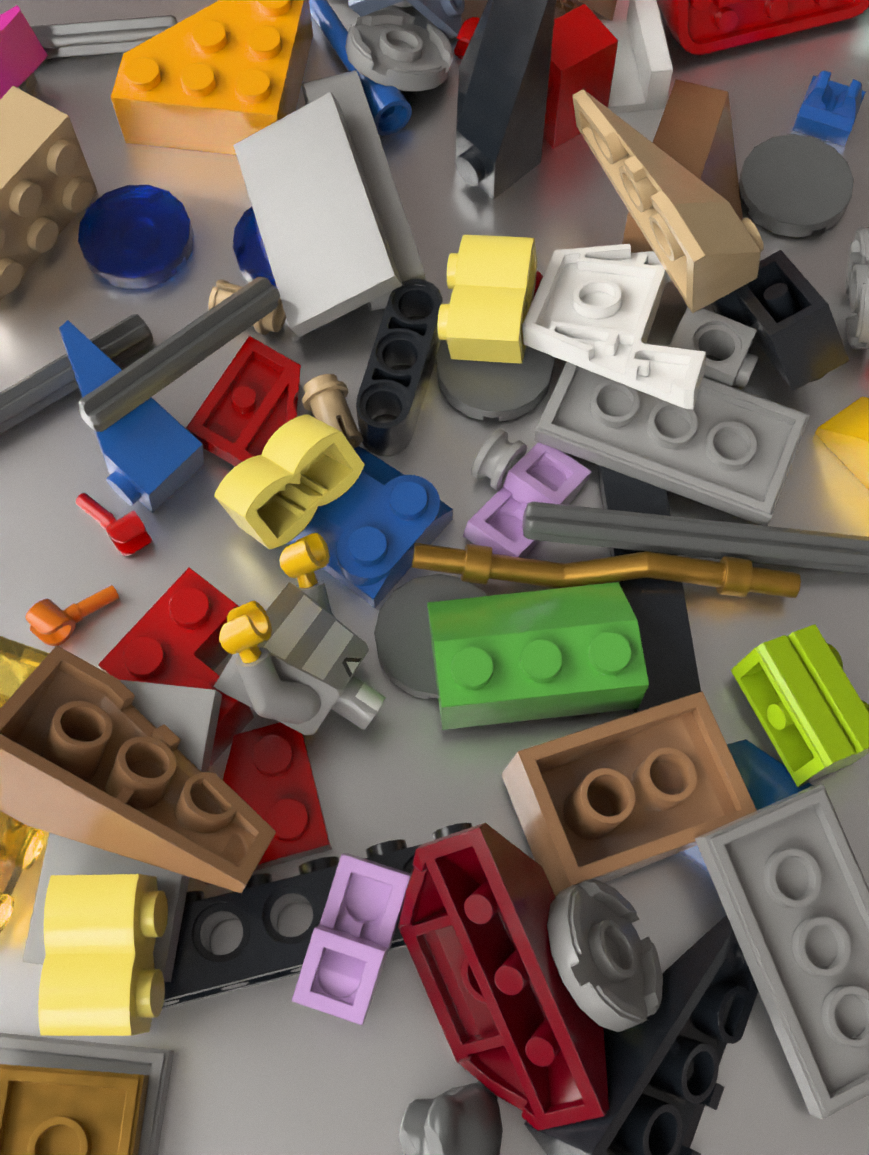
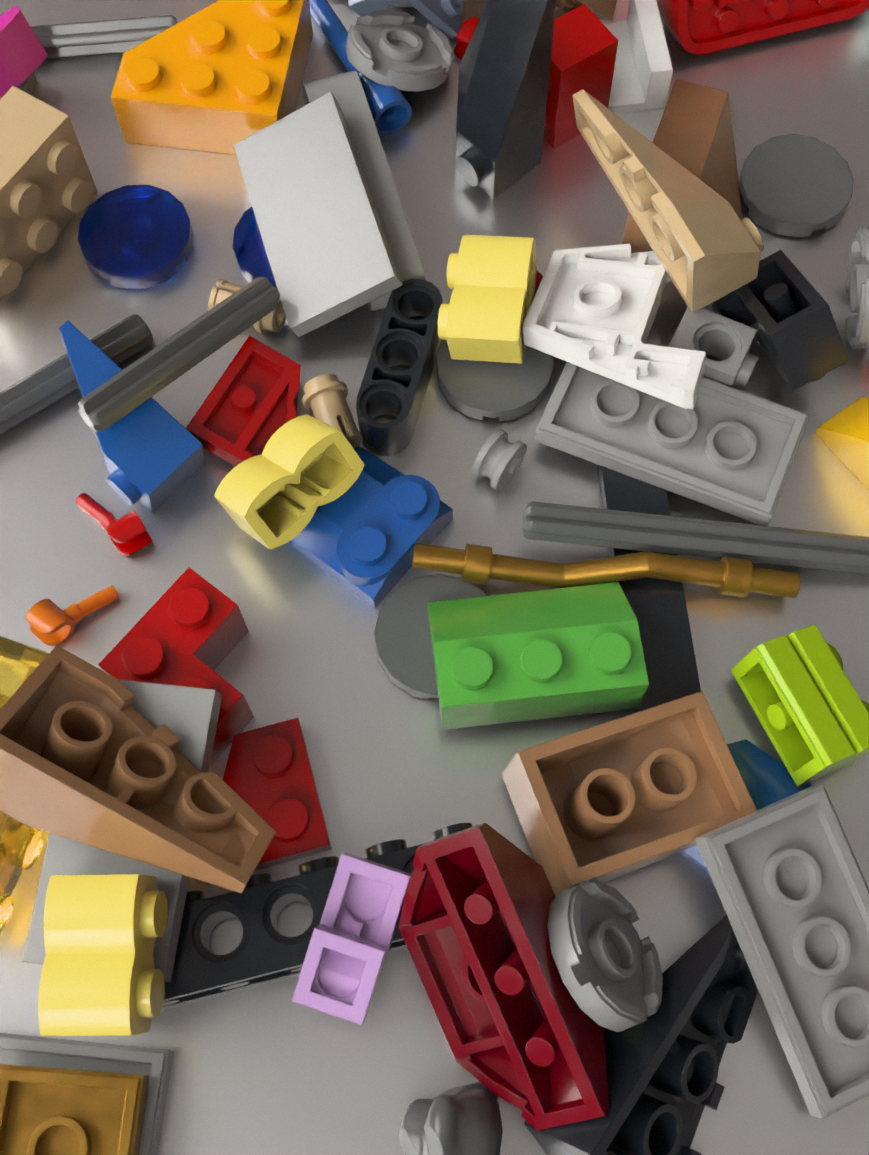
(296, 654): torso -> none
(538, 476): lavender slope -> none
(829, 109): blue tile -> none

